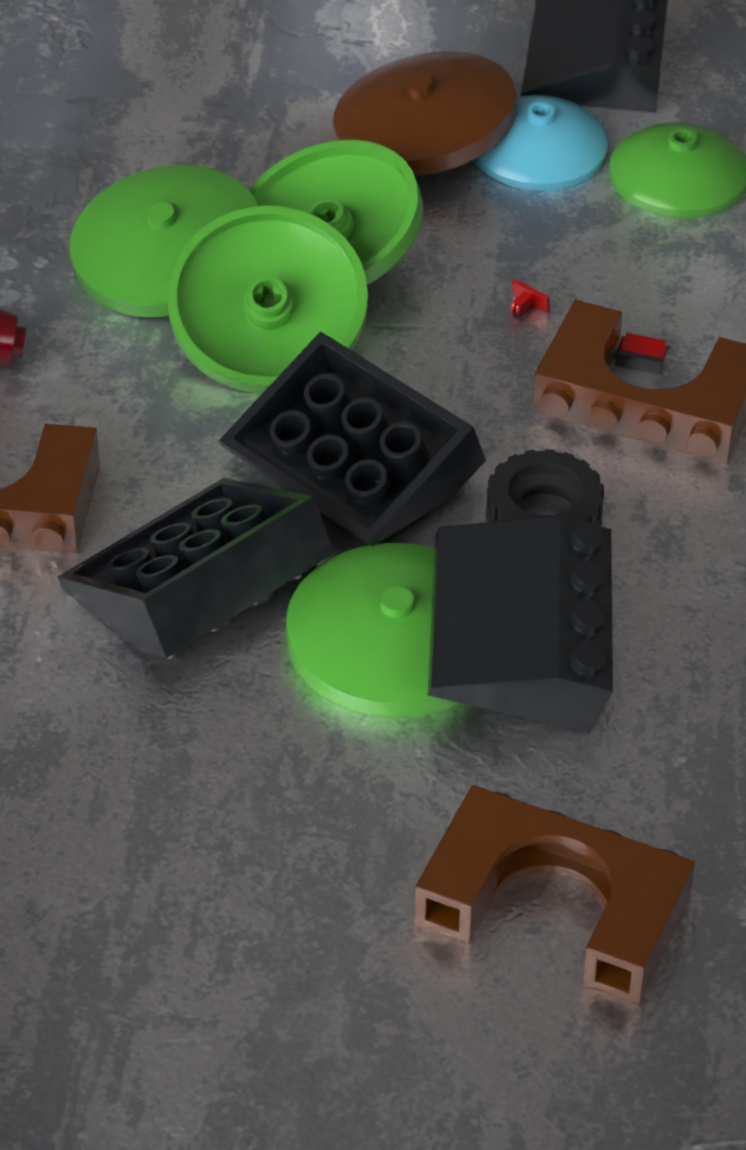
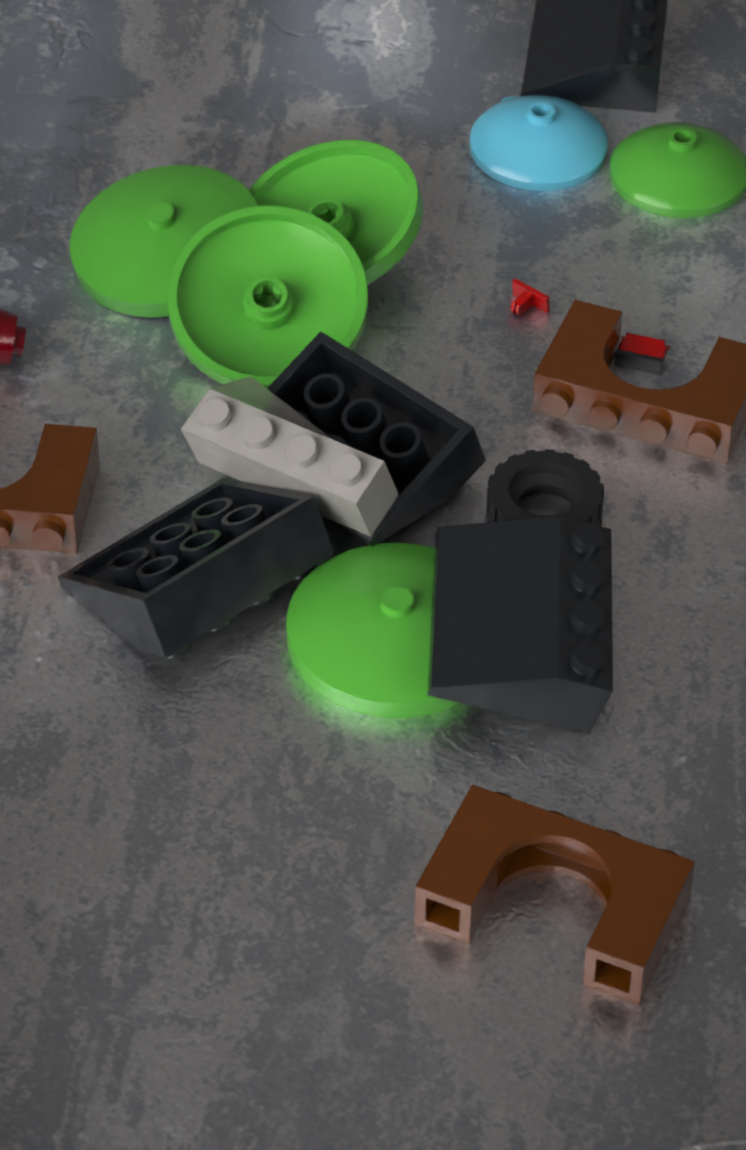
(267, 443): none -> light grey wedge
(430, 109): reddish brown dish -> none

